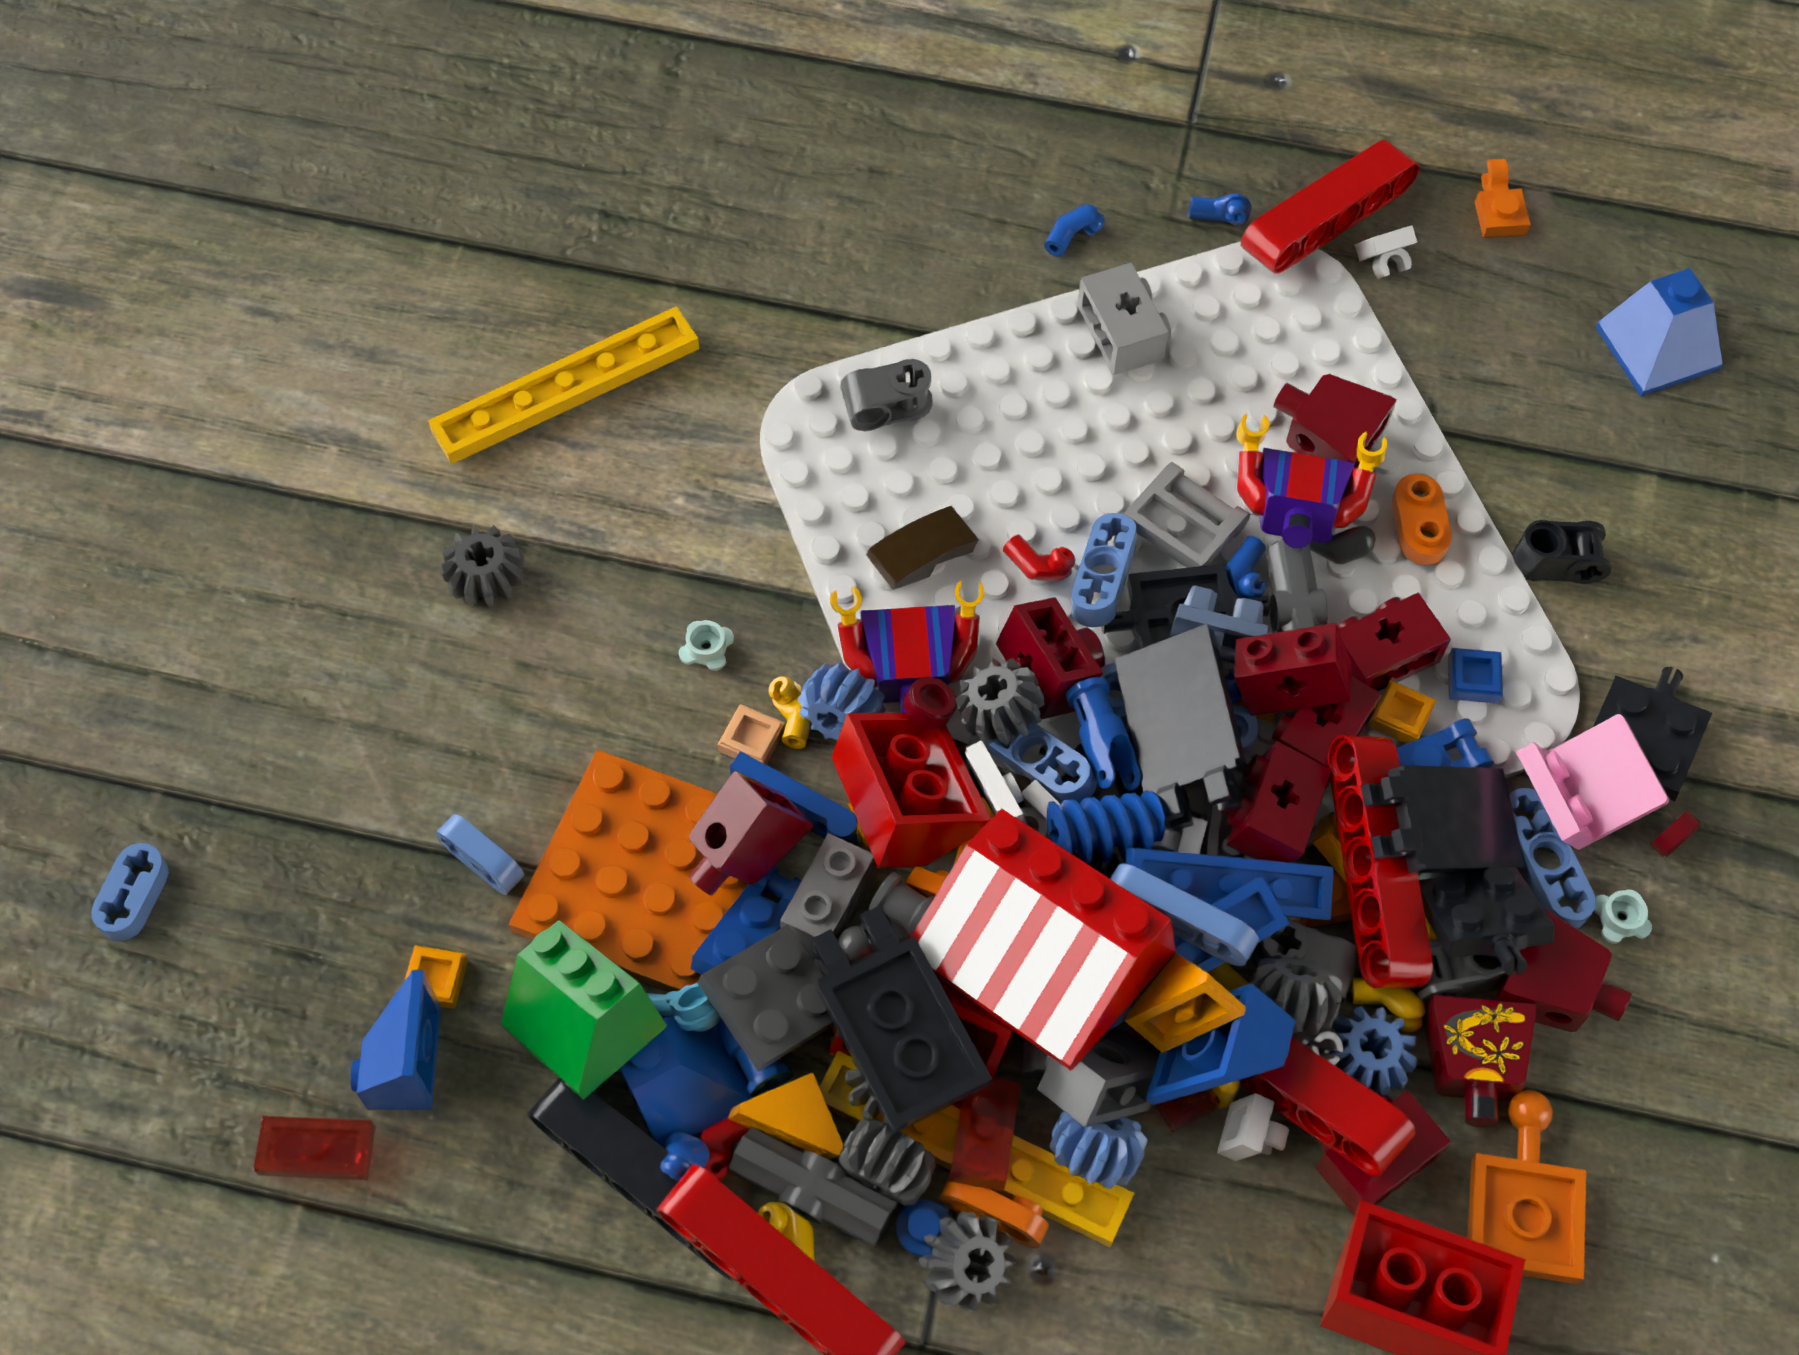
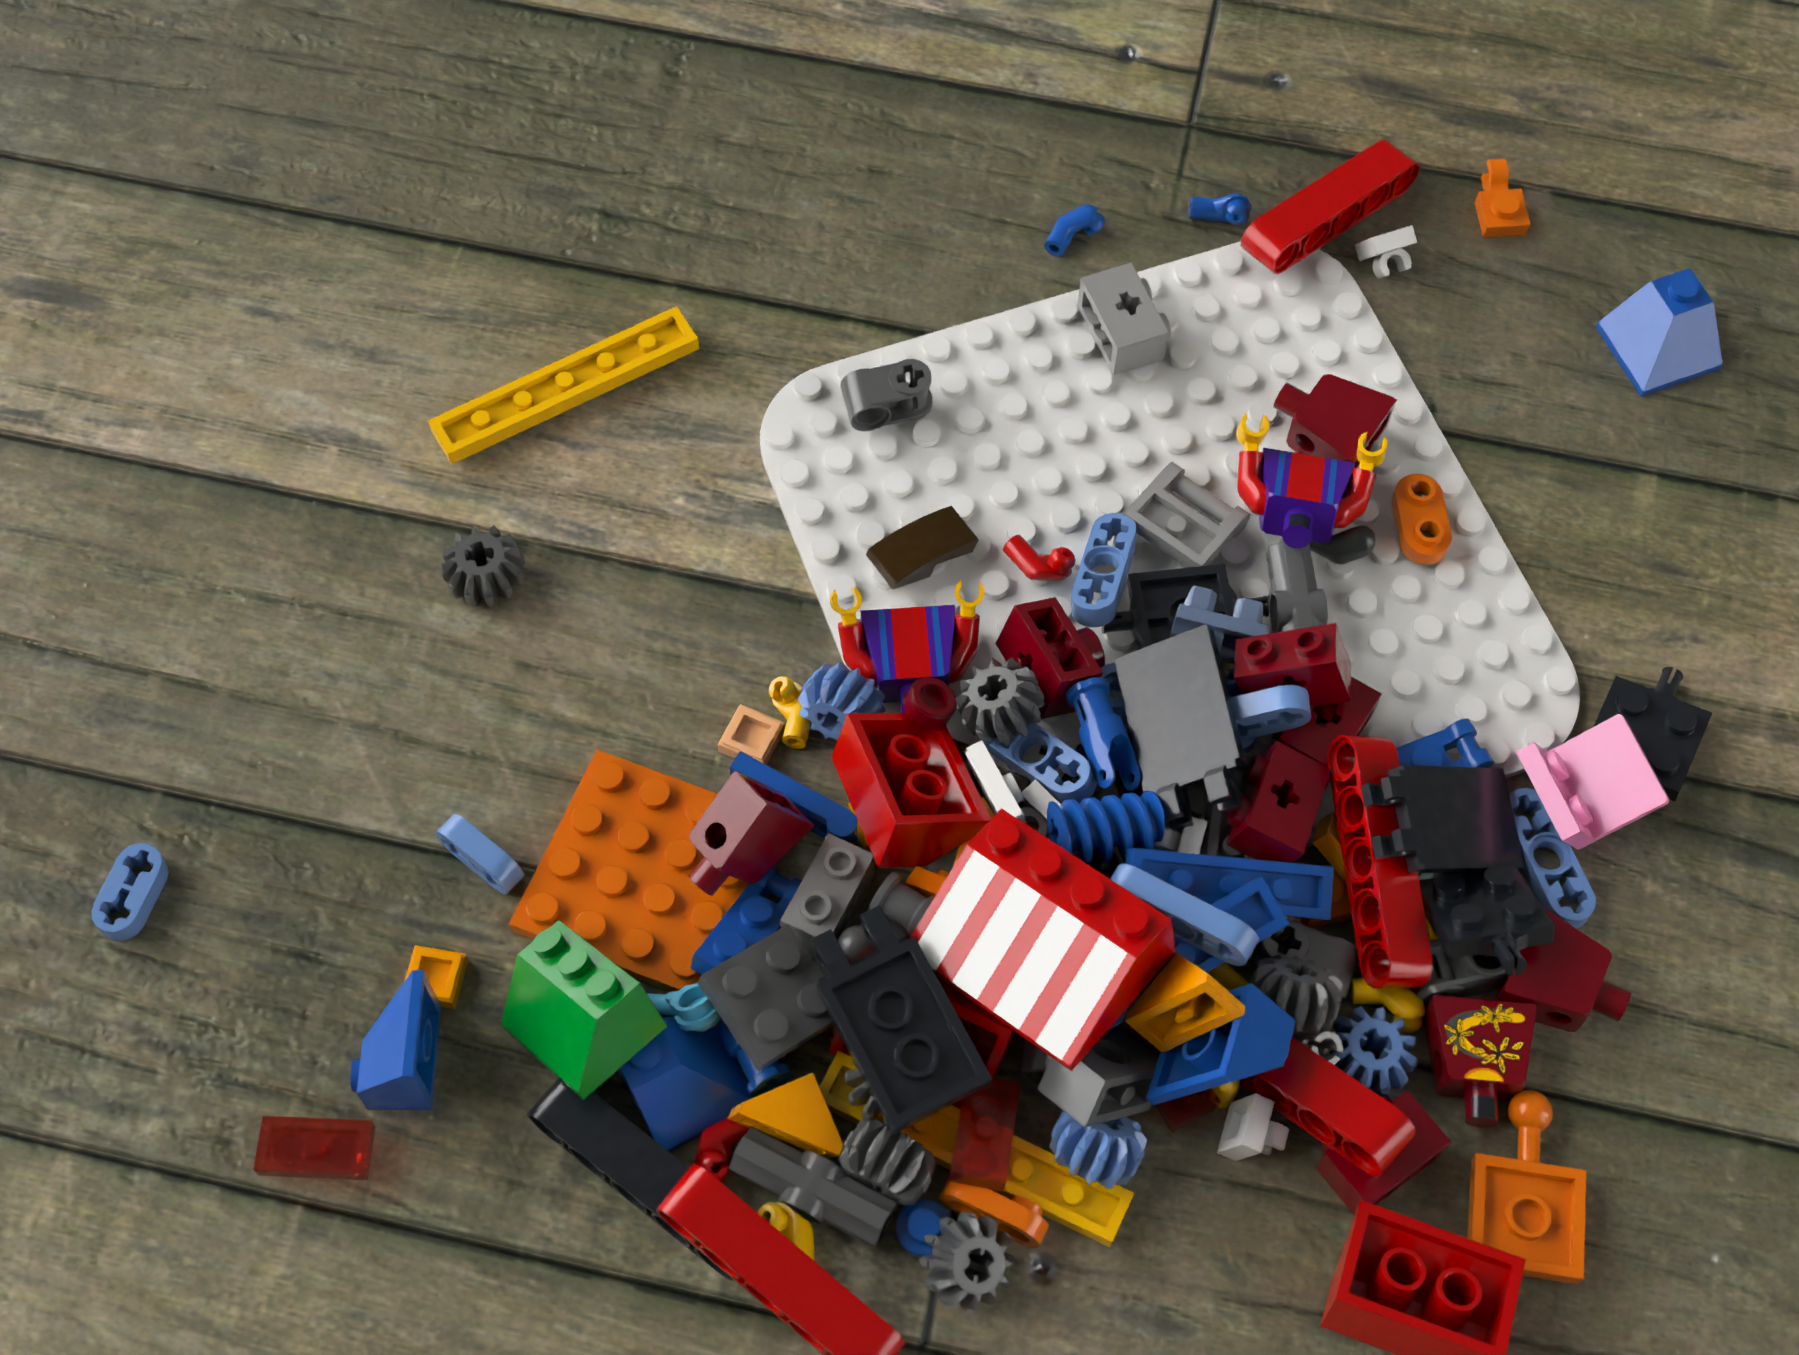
(682, 1153): blue arm -> none
(706, 632): light aqua plate -> none
(1241, 569): blue arm -> none
(1271, 710): none -> medium blue beam
(1393, 641): dark red brick -> none
(1402, 713): light orange tile -> none
(1475, 675): blue tile -> none
(1567, 552): black piece -> none
(1632, 906): light aqua plate -> none
(1676, 834): dark red tile -> none

